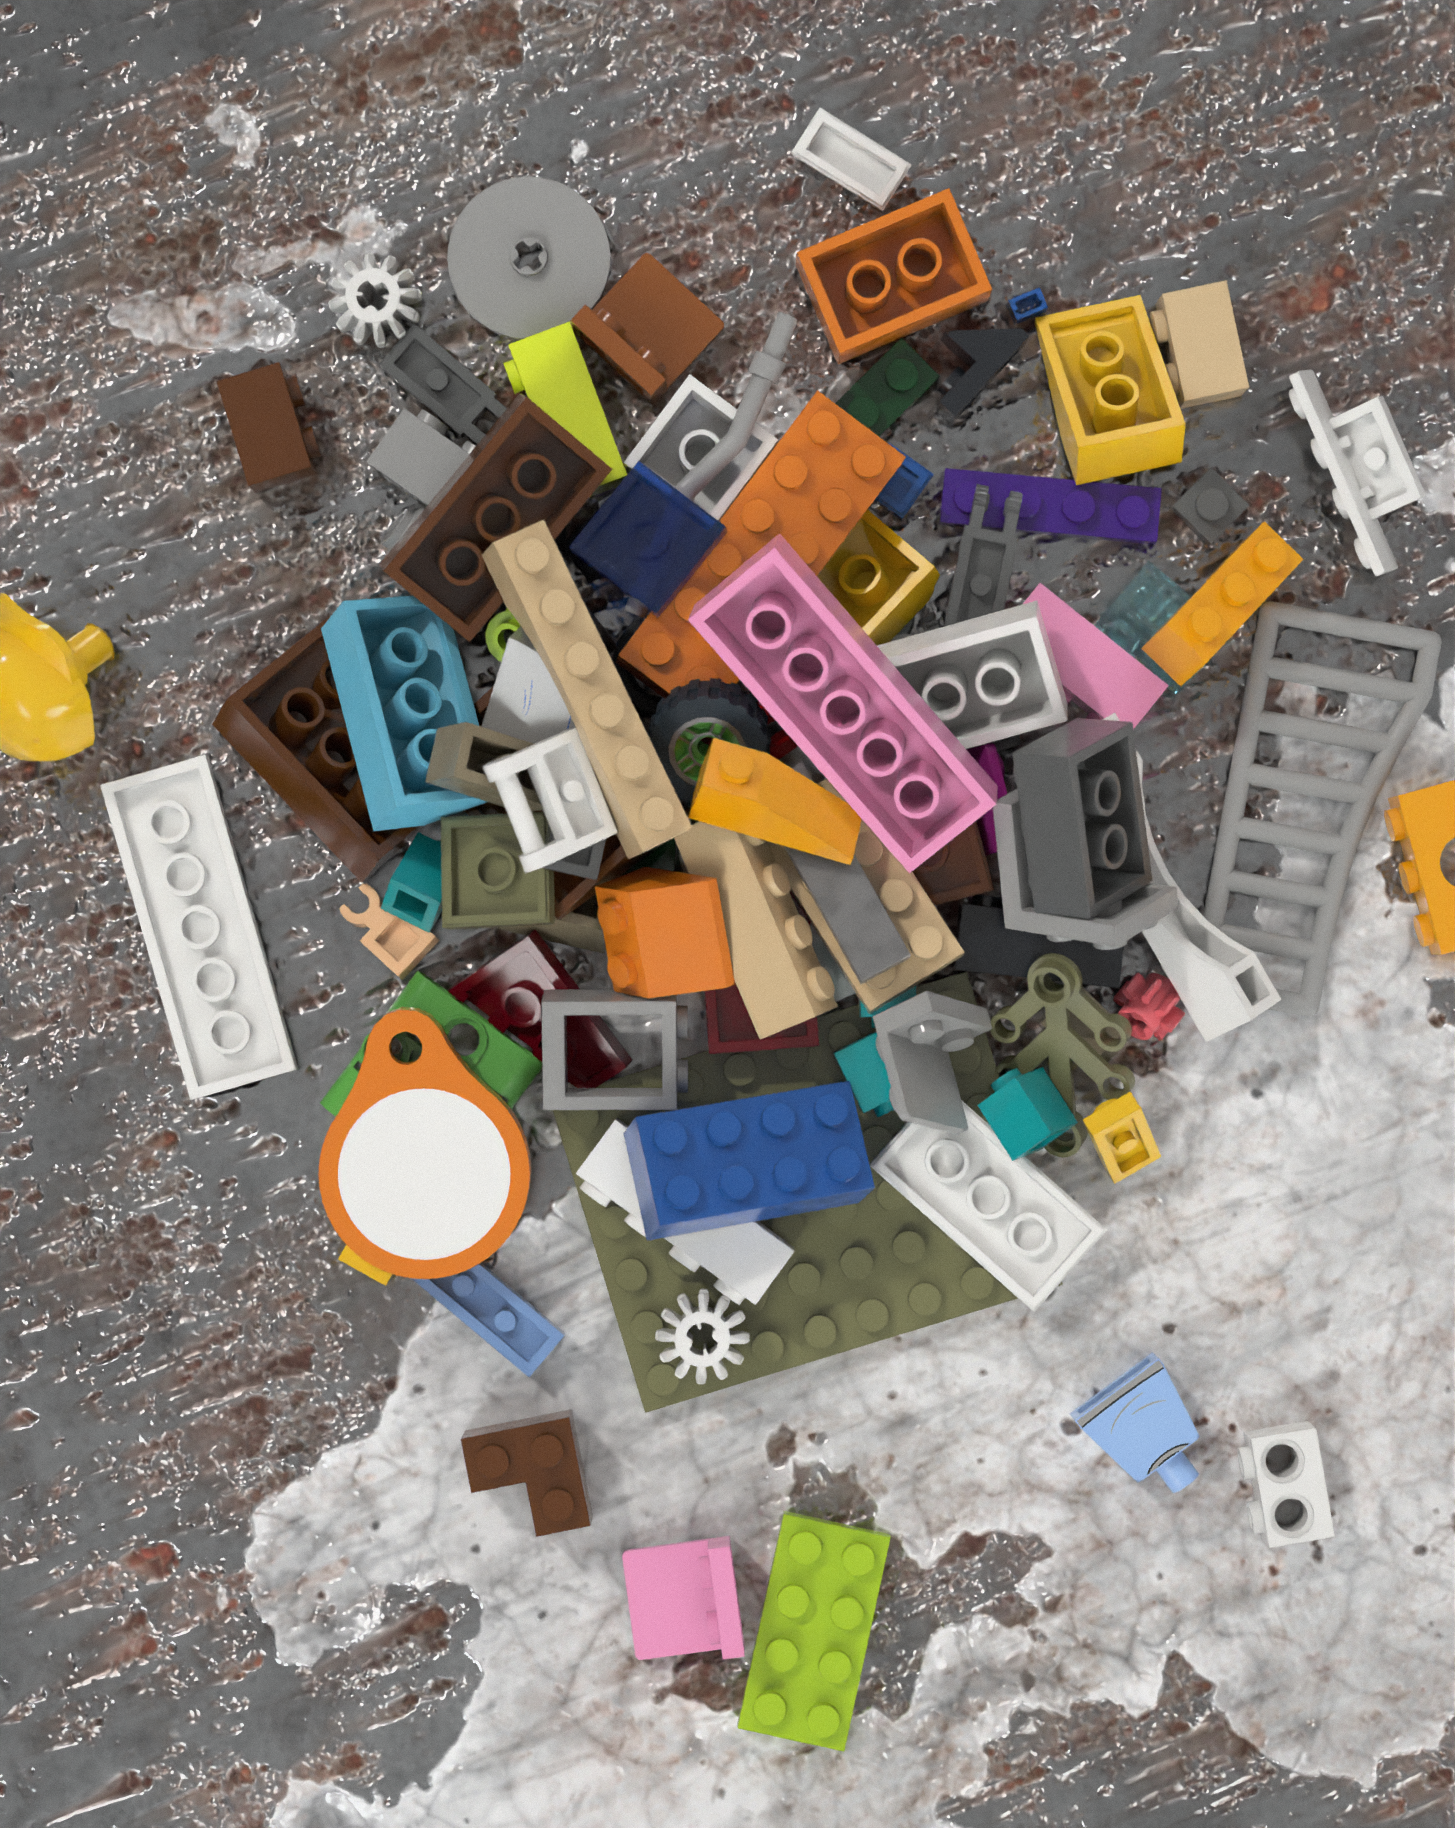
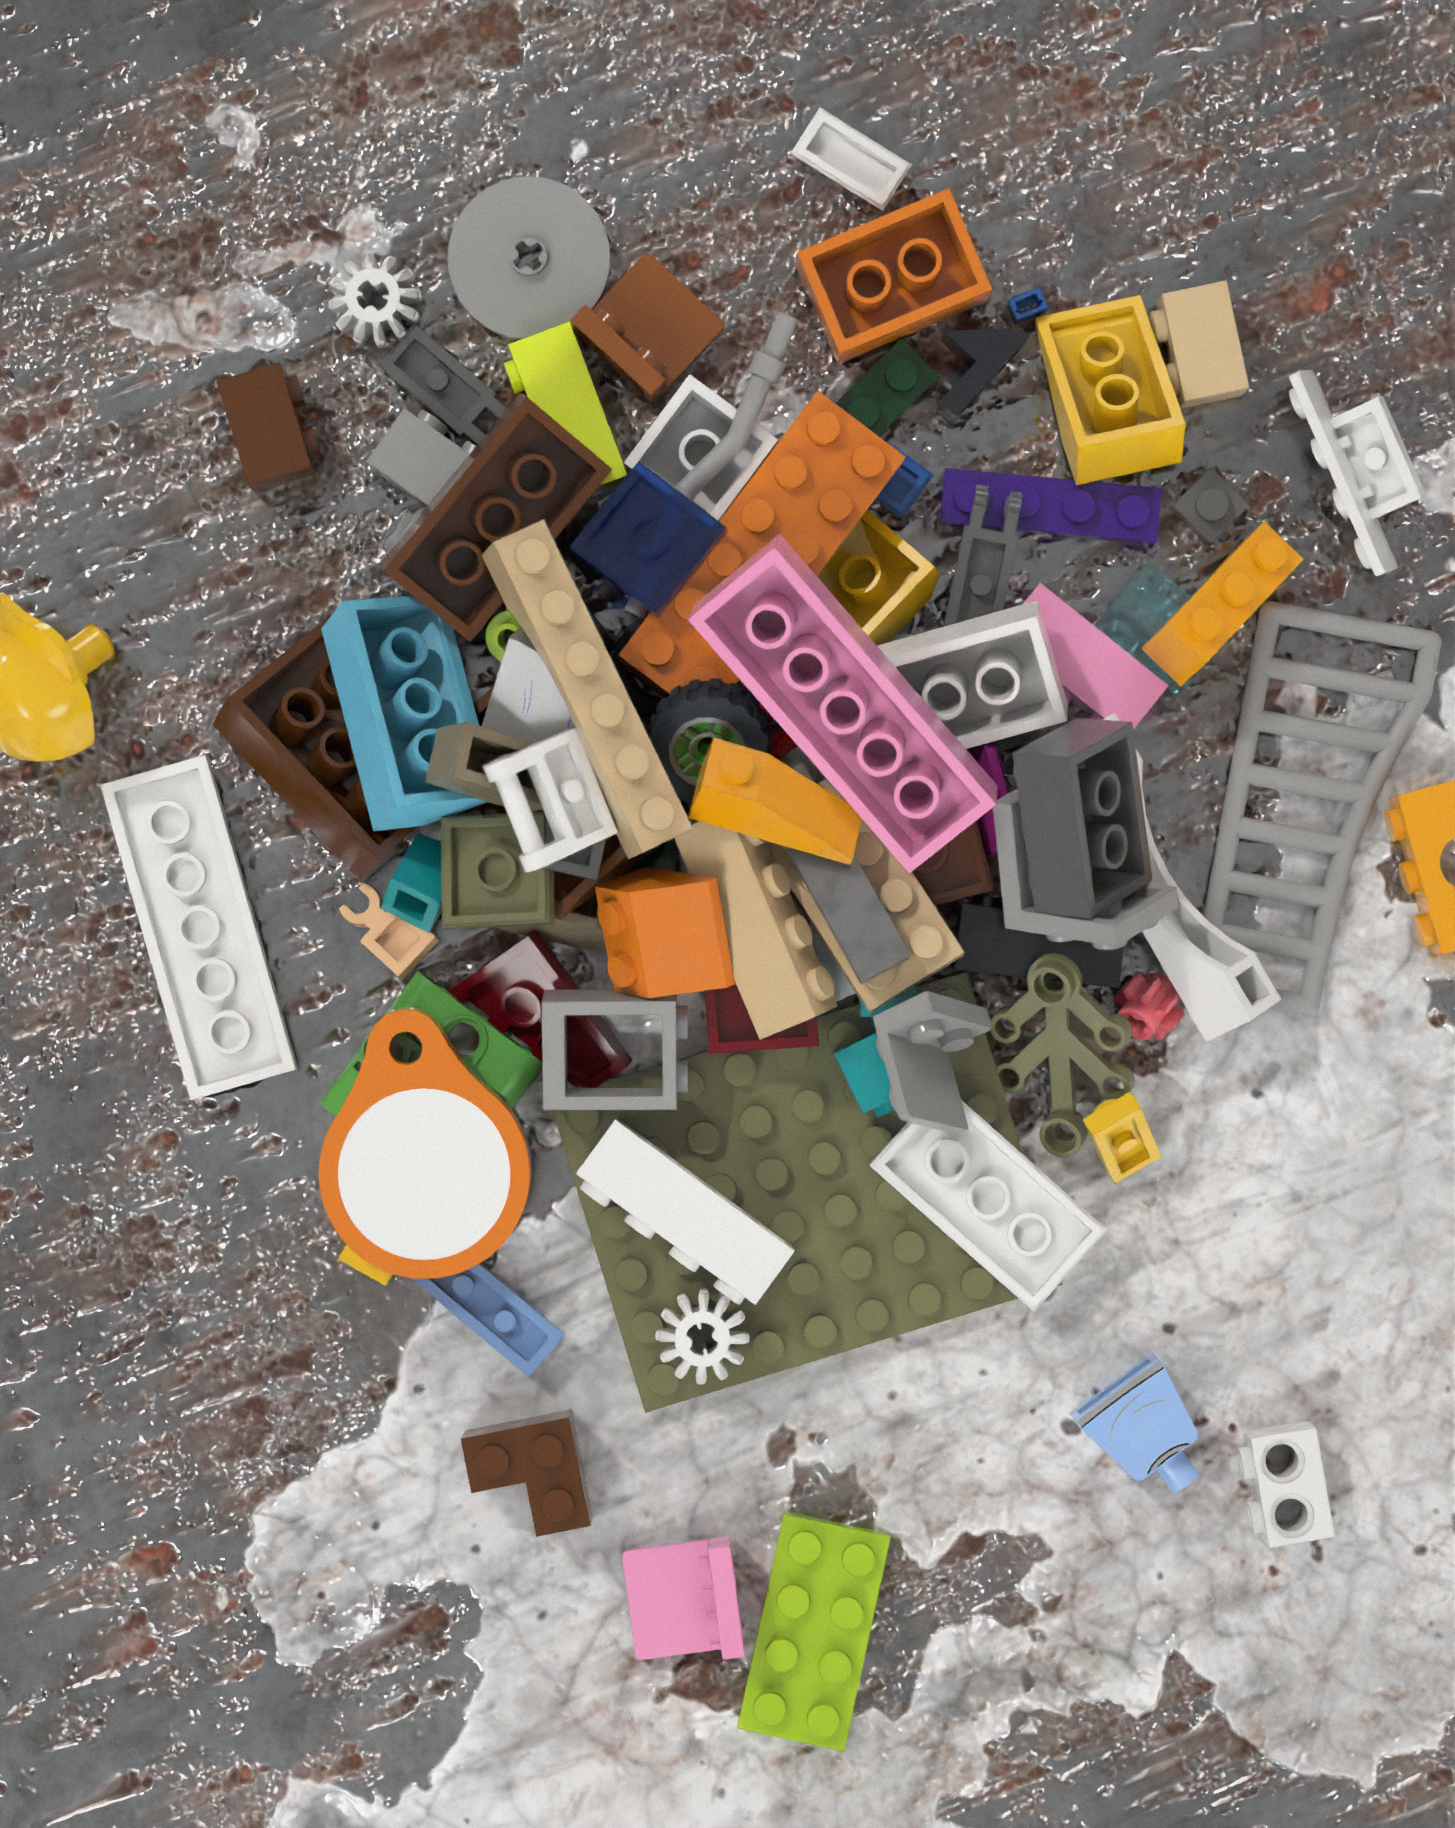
(748, 1160): blue brick -> none
(1026, 1112): teal brick -> none

